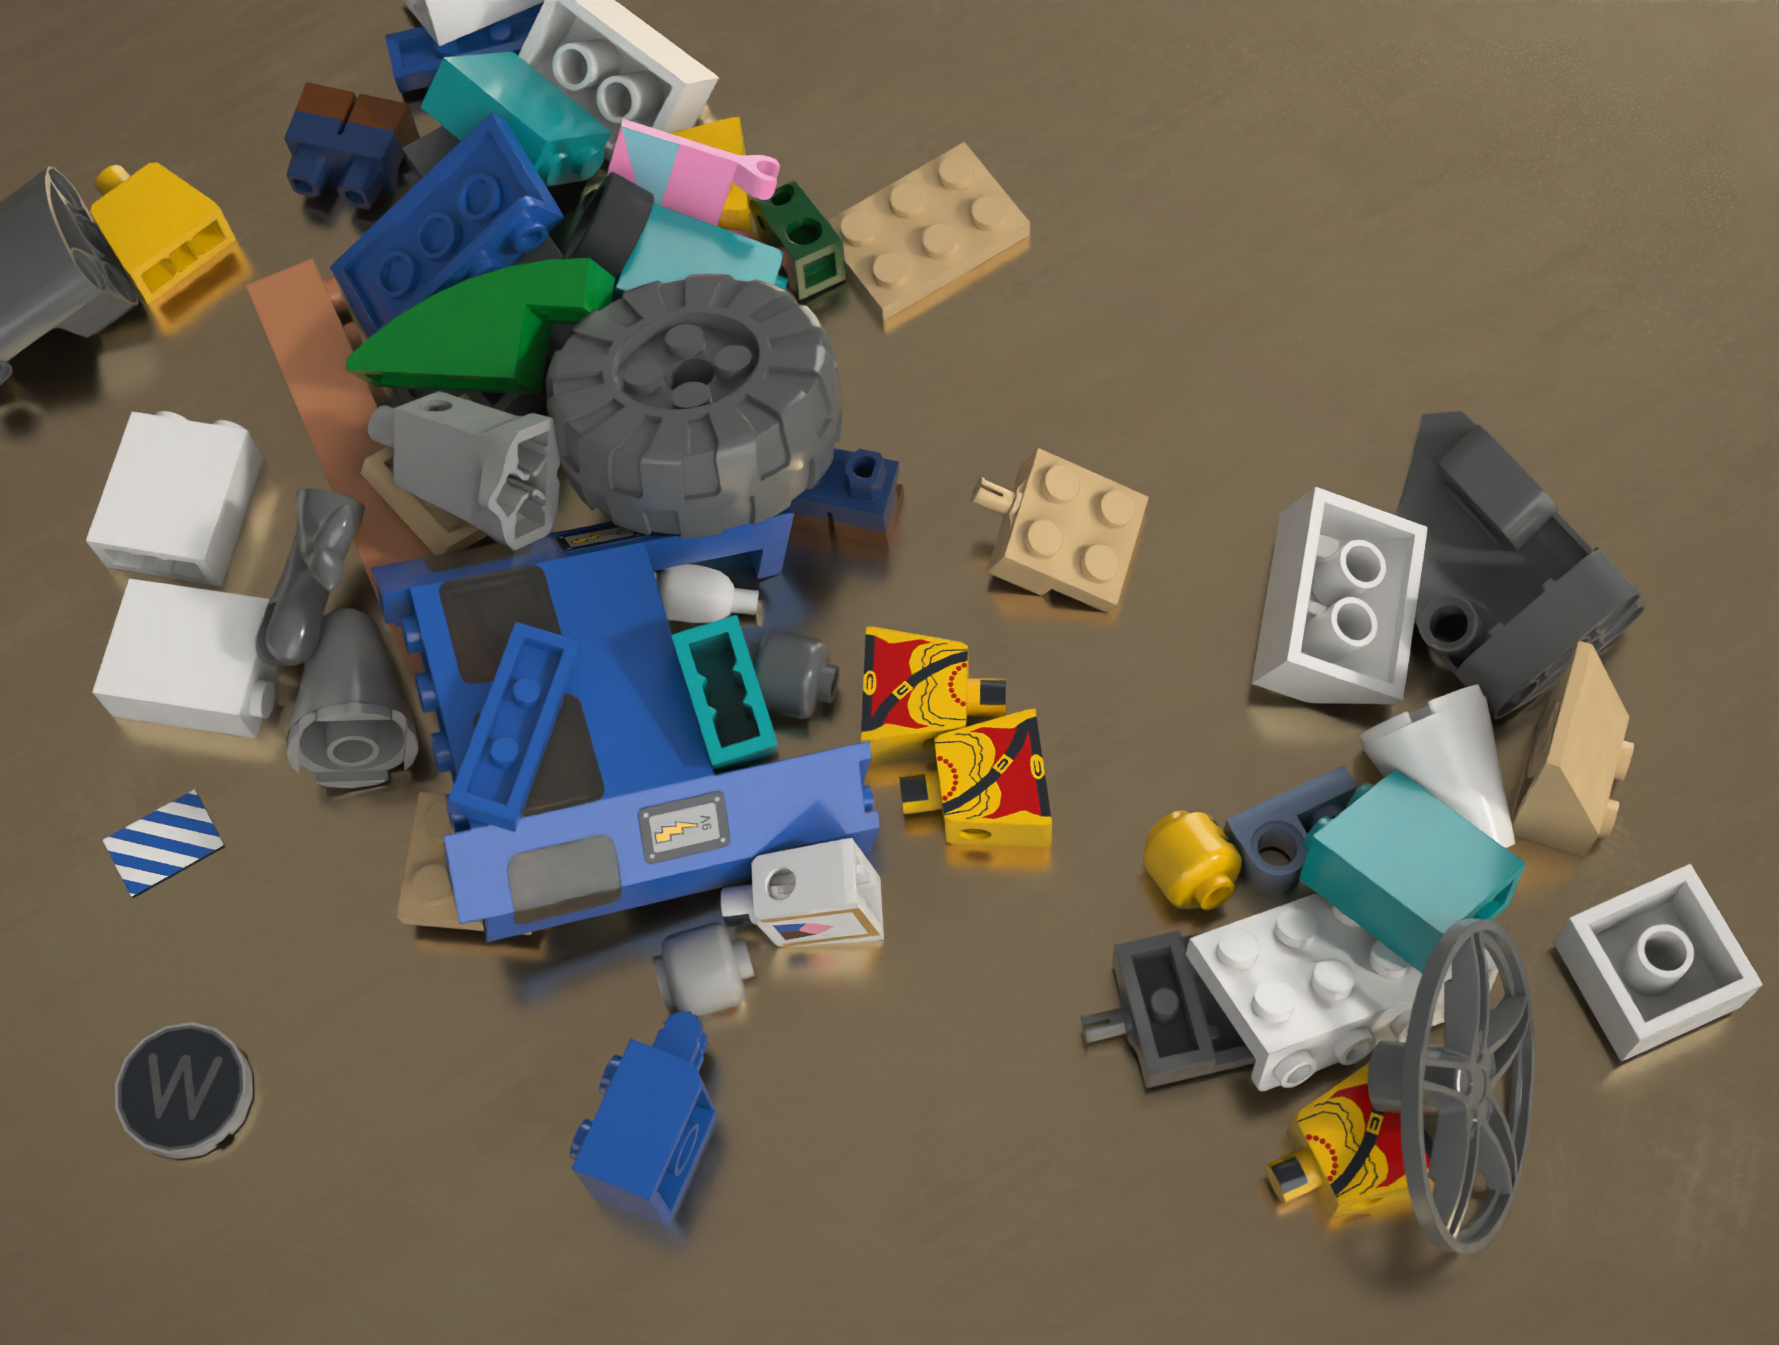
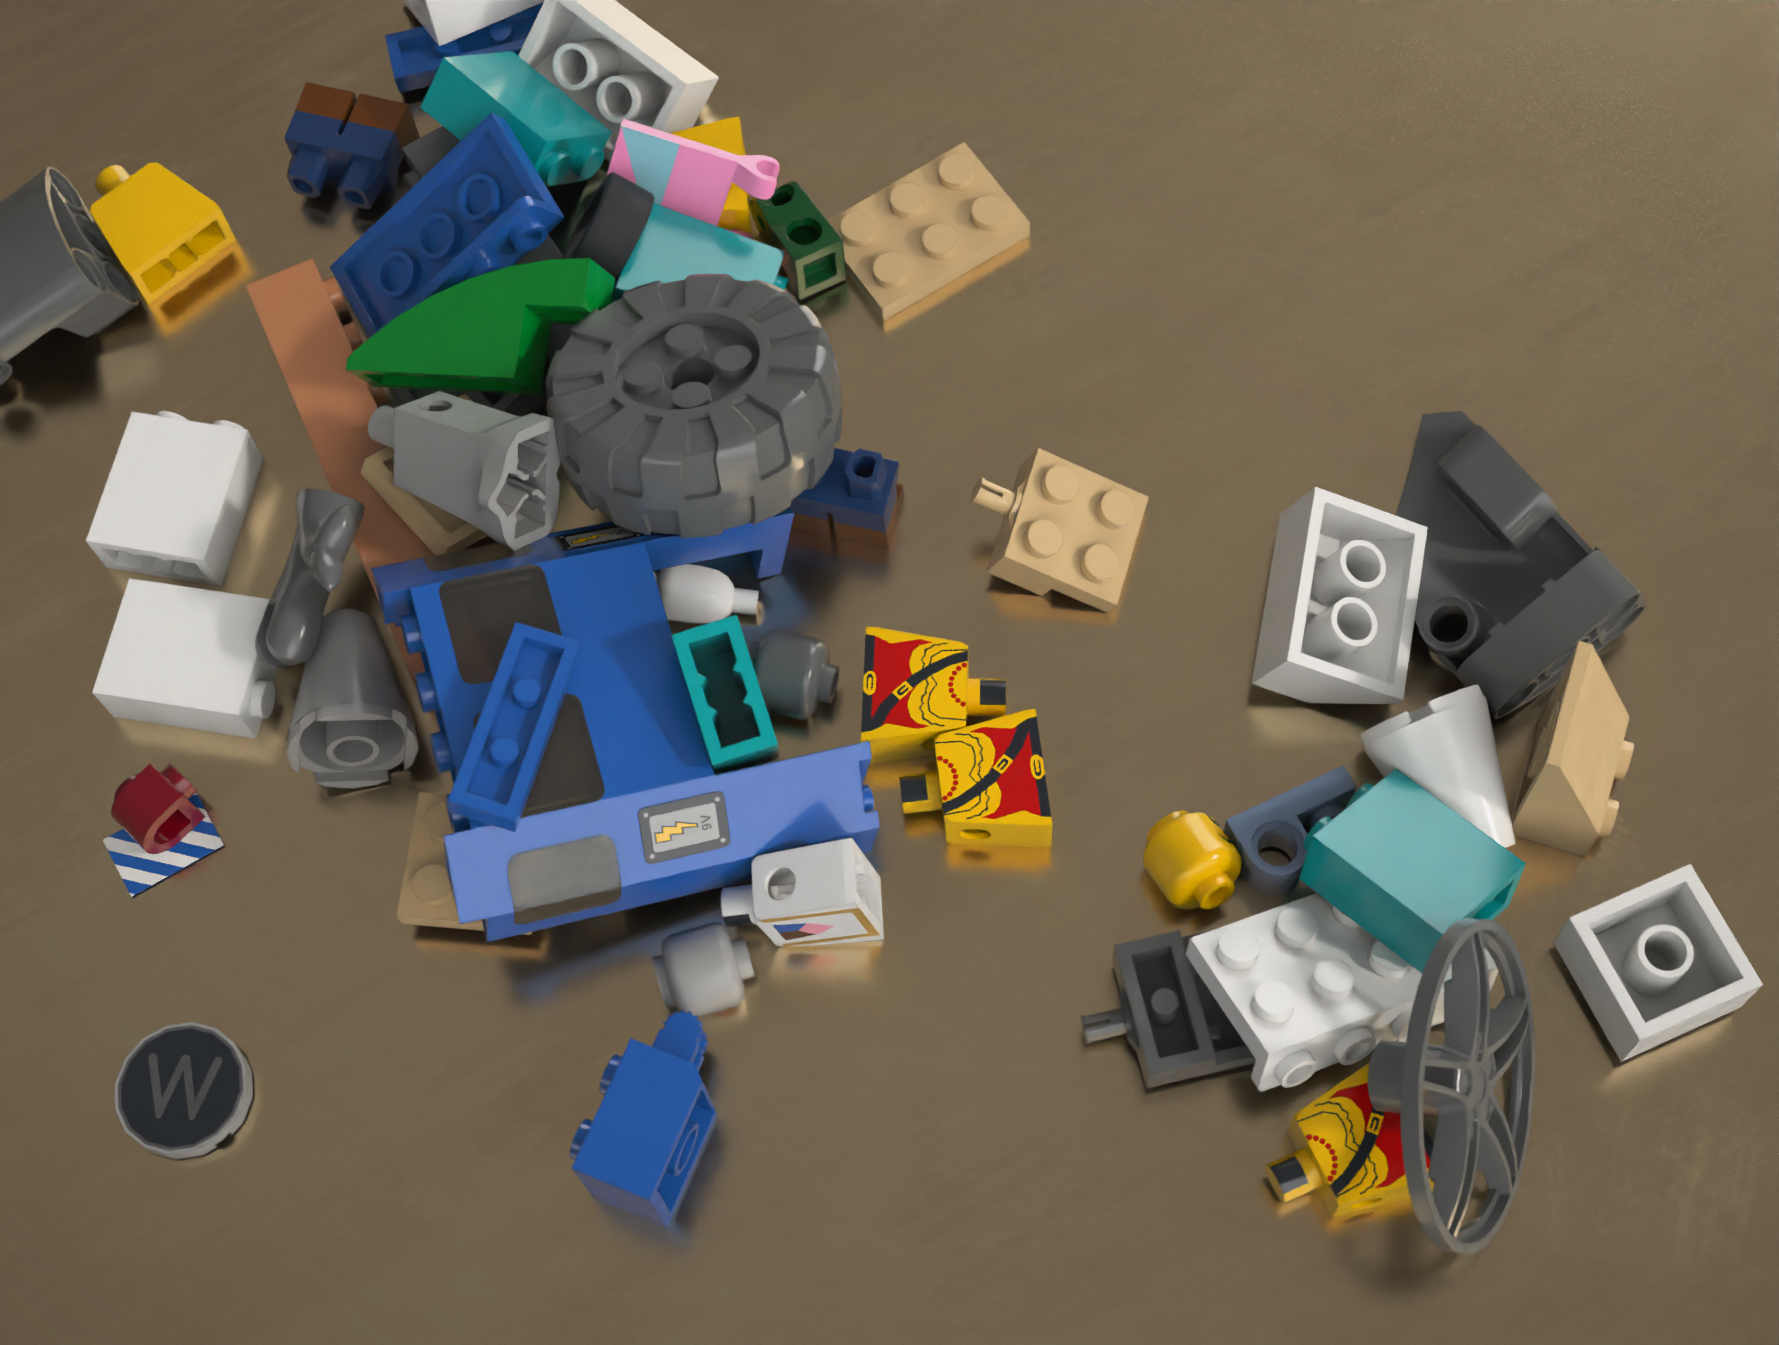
(156, 808): none -> dark red plate

